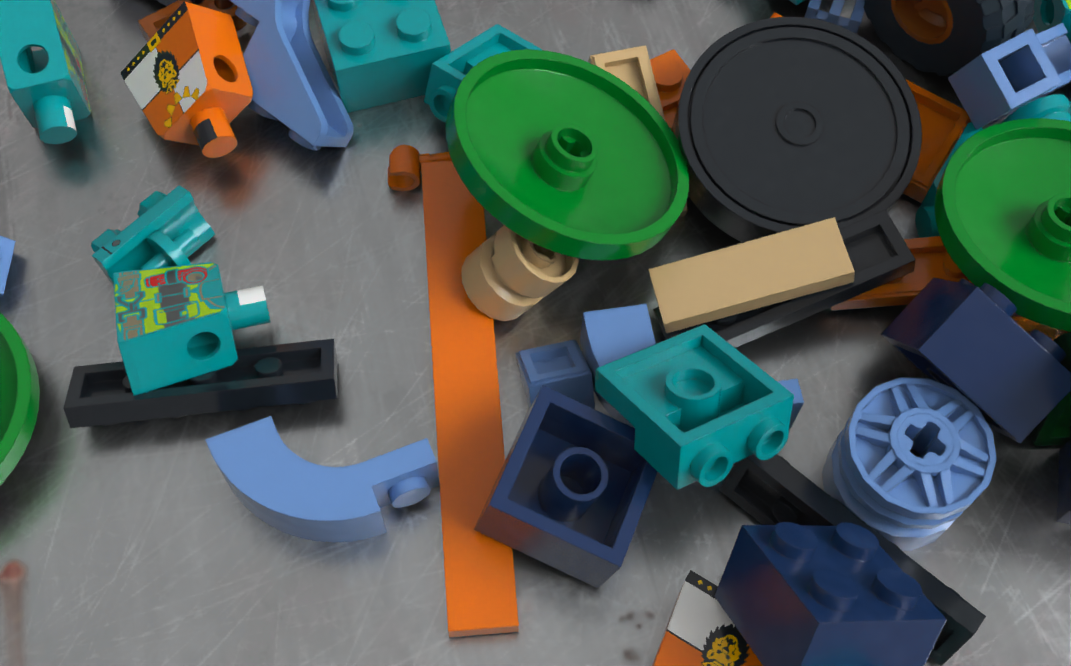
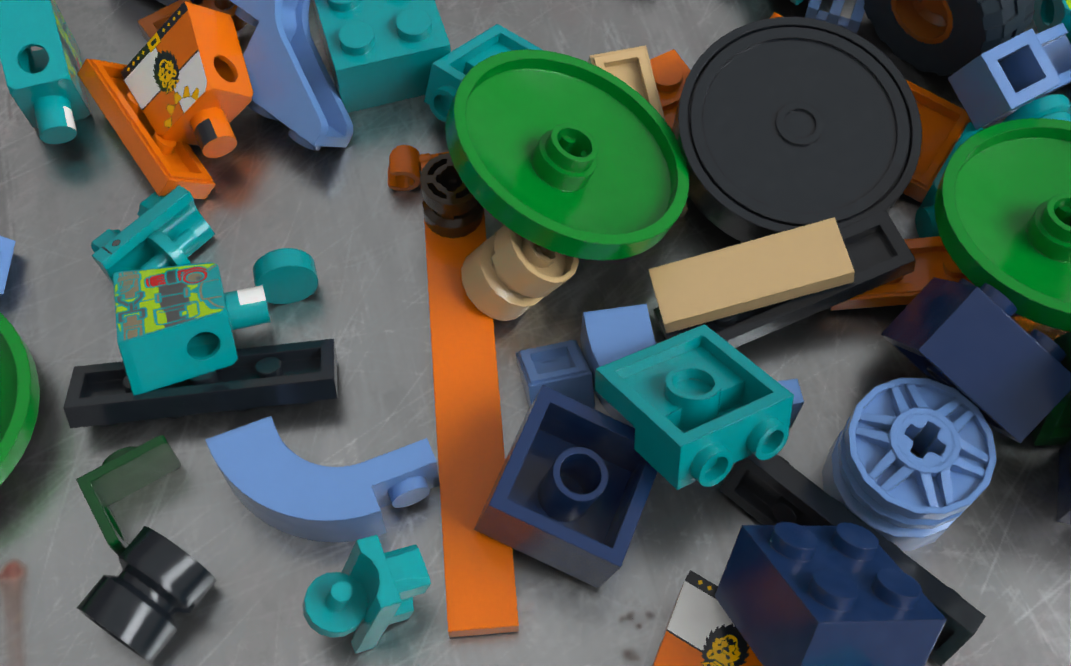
(122, 475): none -> dark green bracket
(148, 592): none -> black wheel
(161, 160): none -> orange tile
(286, 275): none -> teal tile
(367, 594): none -> teal hips
(447, 202): none -> dark brown wheel

